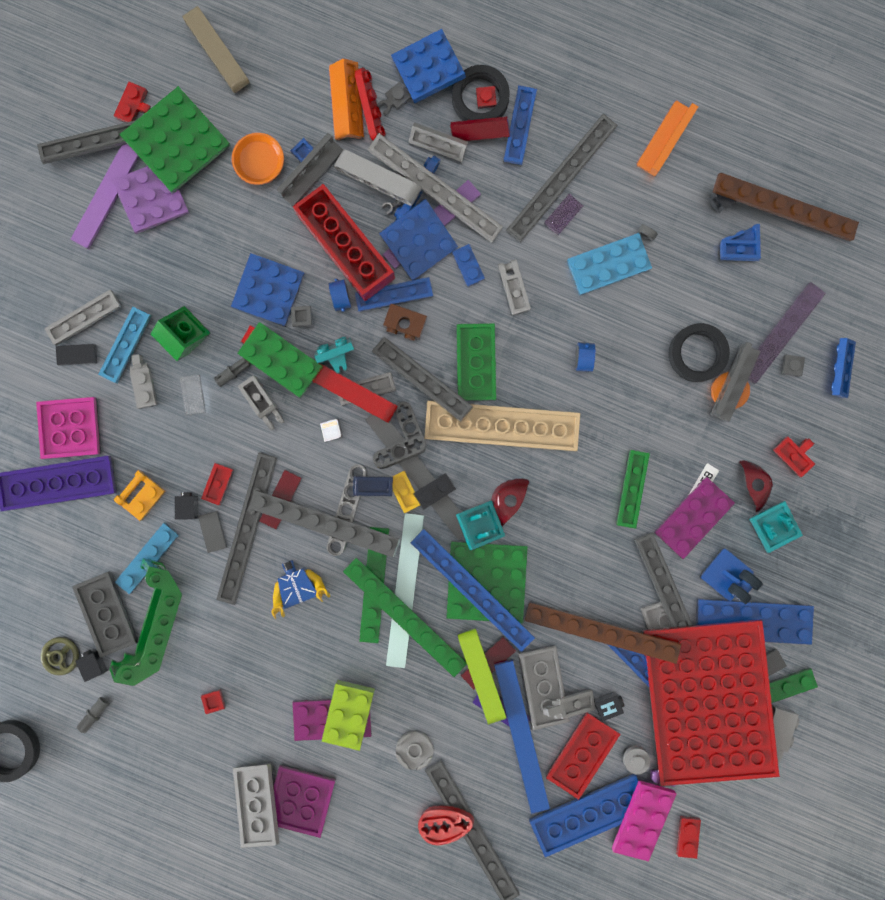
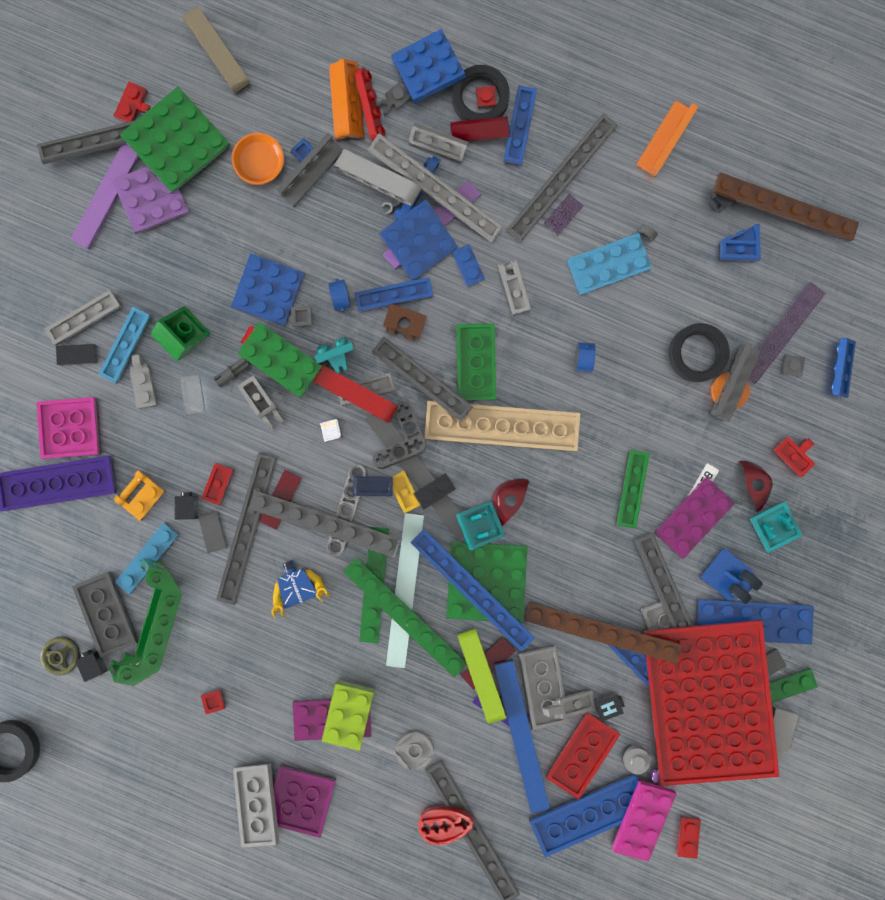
(92, 715): dark grey axle -> none
(344, 242): red brick -> none

